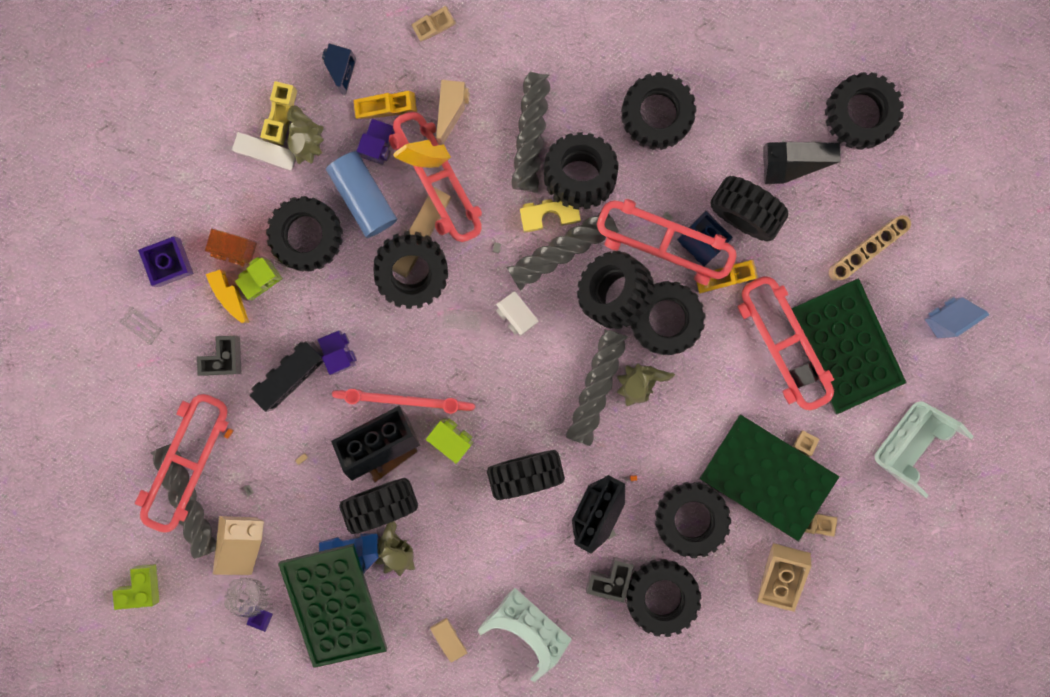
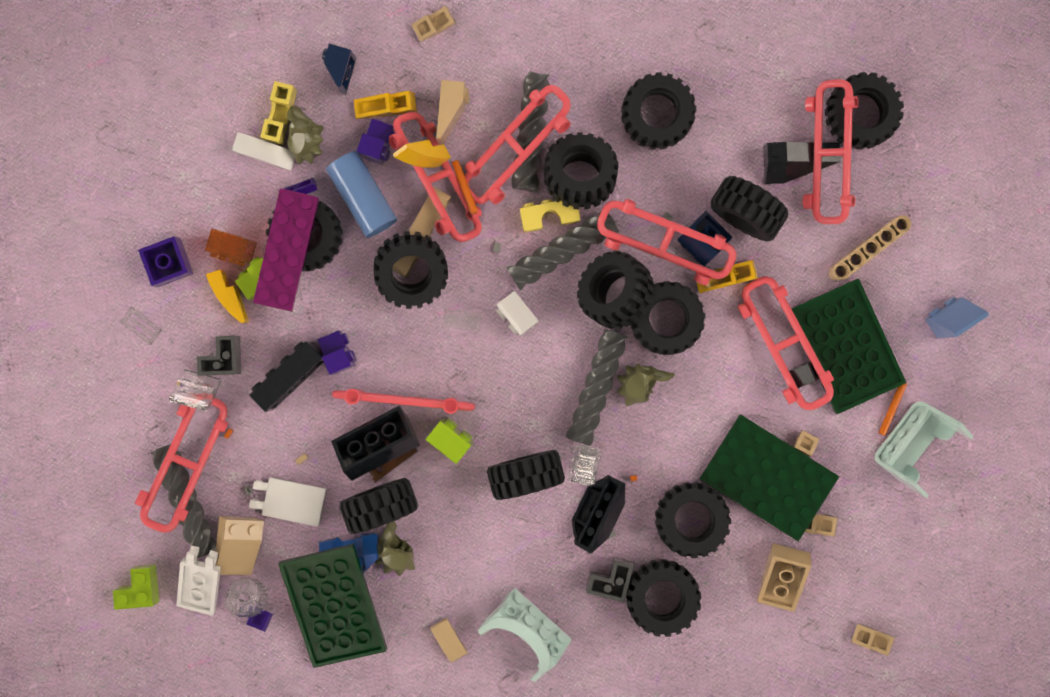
(195, 390): none -> clear slope
(198, 582): none -> white tile
(286, 250): none -> magenta plate
(290, 501): none -> white tile
(304, 187): none -> dark purple tile
(465, 188): none -> orange bar
(559, 123): none -> coral bar
(584, 465): none -> clear brick
(815, 104): none -> coral bar
(872, 639): none -> tan slope
(892, 409): none -> orange bar

